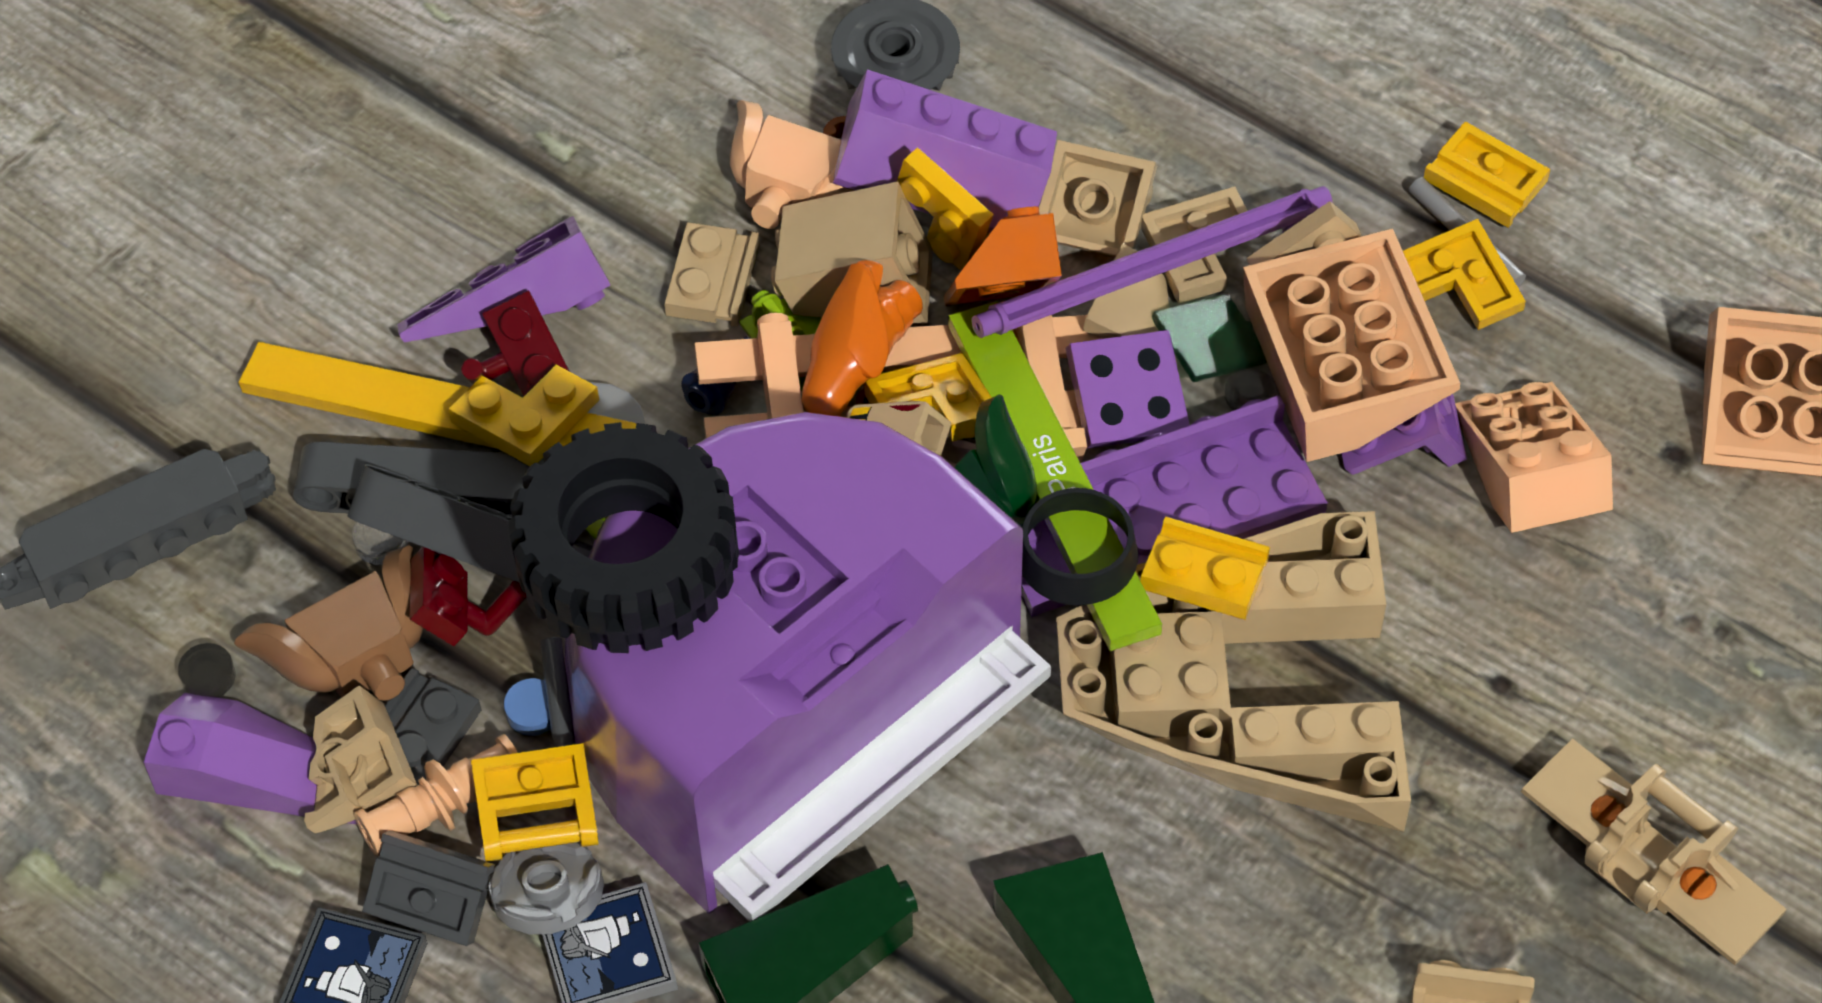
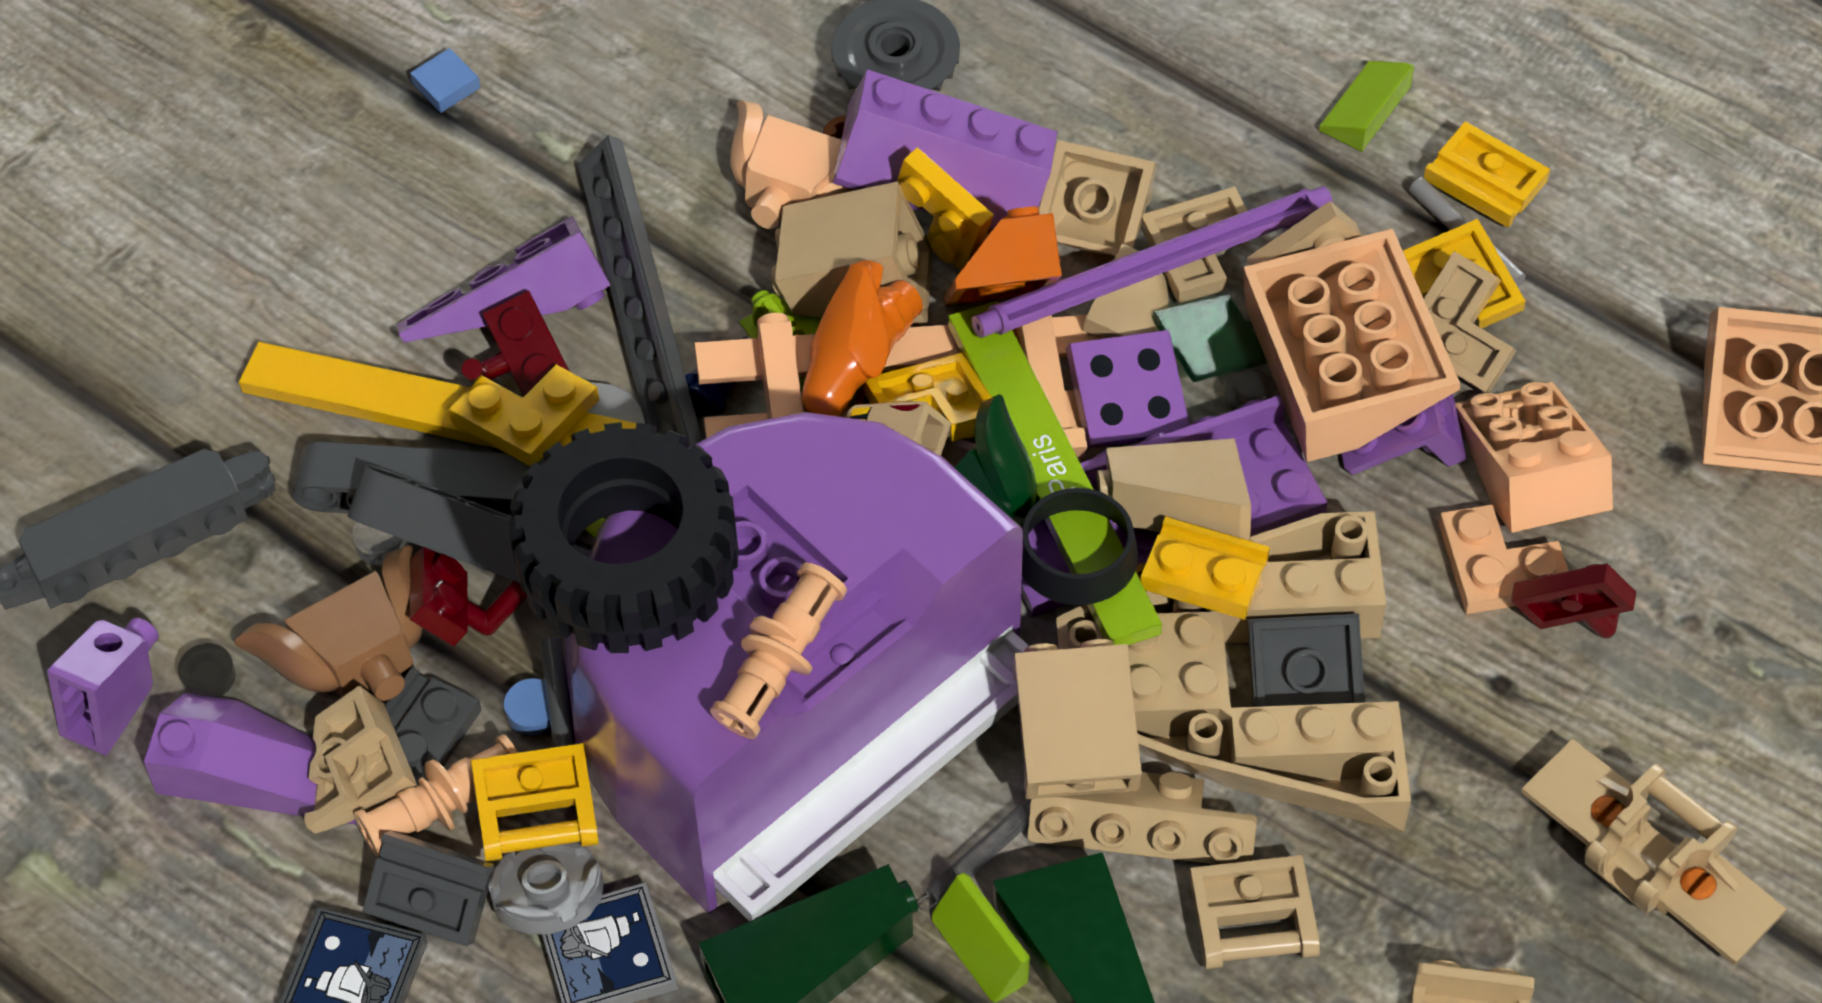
(102, 682): none -> medium lavender torso
(445, 80): none -> medium blue tile
(637, 291): none -> dark grey tile
(712, 274): tan plate -> none
(777, 649): none -> light nougat piece
(979, 861): none -> light grey piece
(981, 939): none -> lime slope
(1077, 719): none -> tan panel
(1154, 821): none -> tan bracket
(1181, 481): none -> tan slope
(1253, 894): none -> tan plate
(1306, 660): none -> dark grey tile
(1368, 102): none -> lime slope
(1454, 306): none -> tan plate
(1483, 564): none -> light nougat plate
(1584, 594): none -> dark red plate

